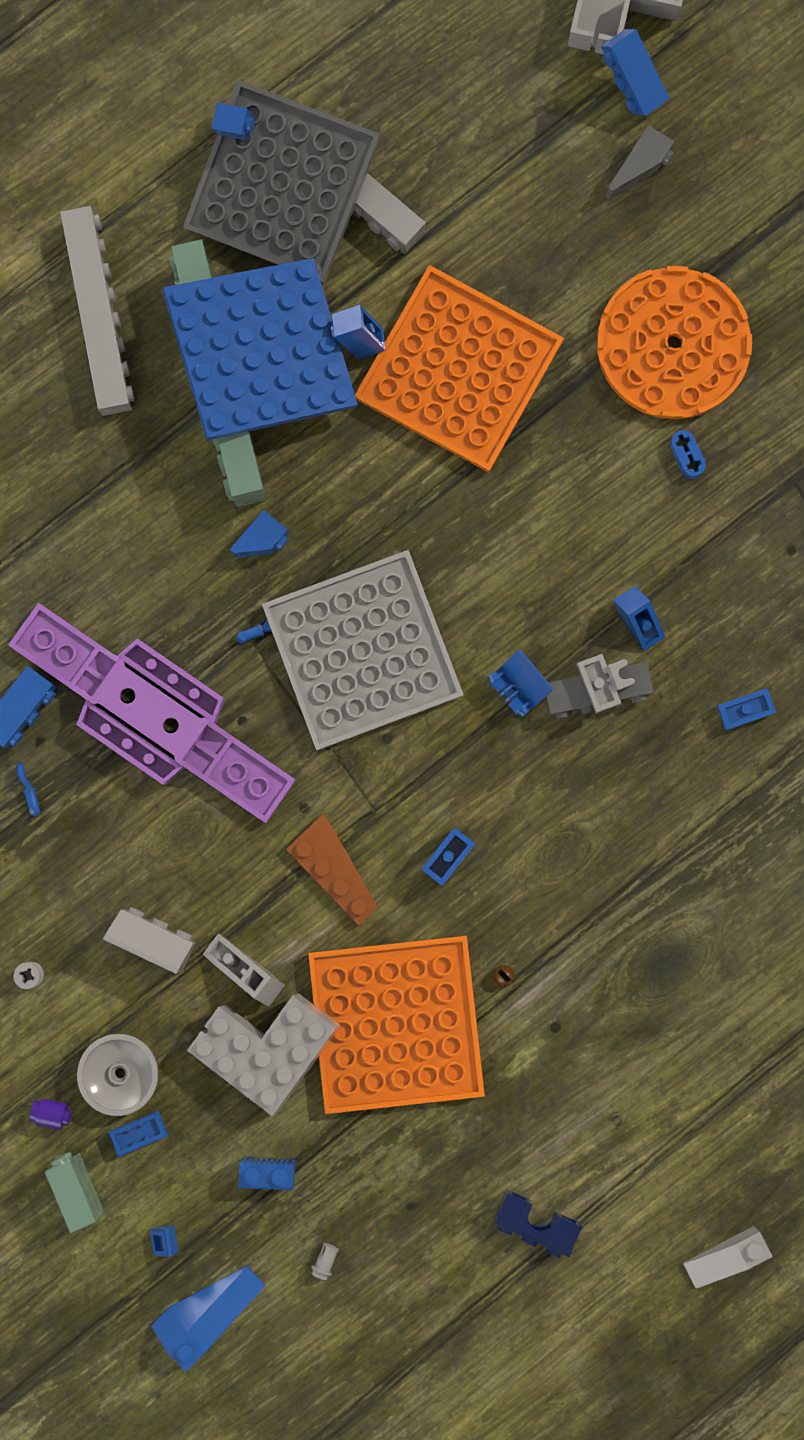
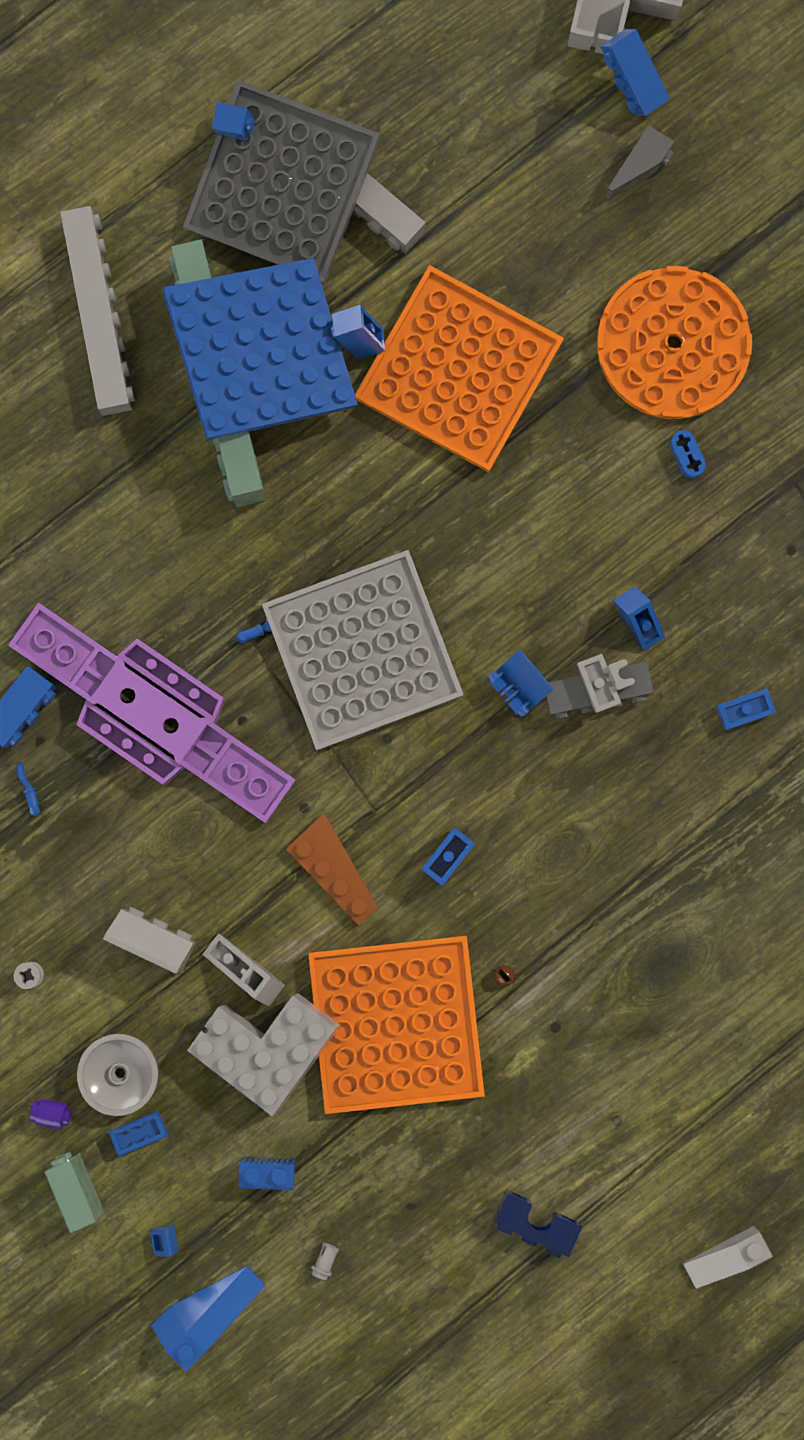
(261, 537): blue slope -> none

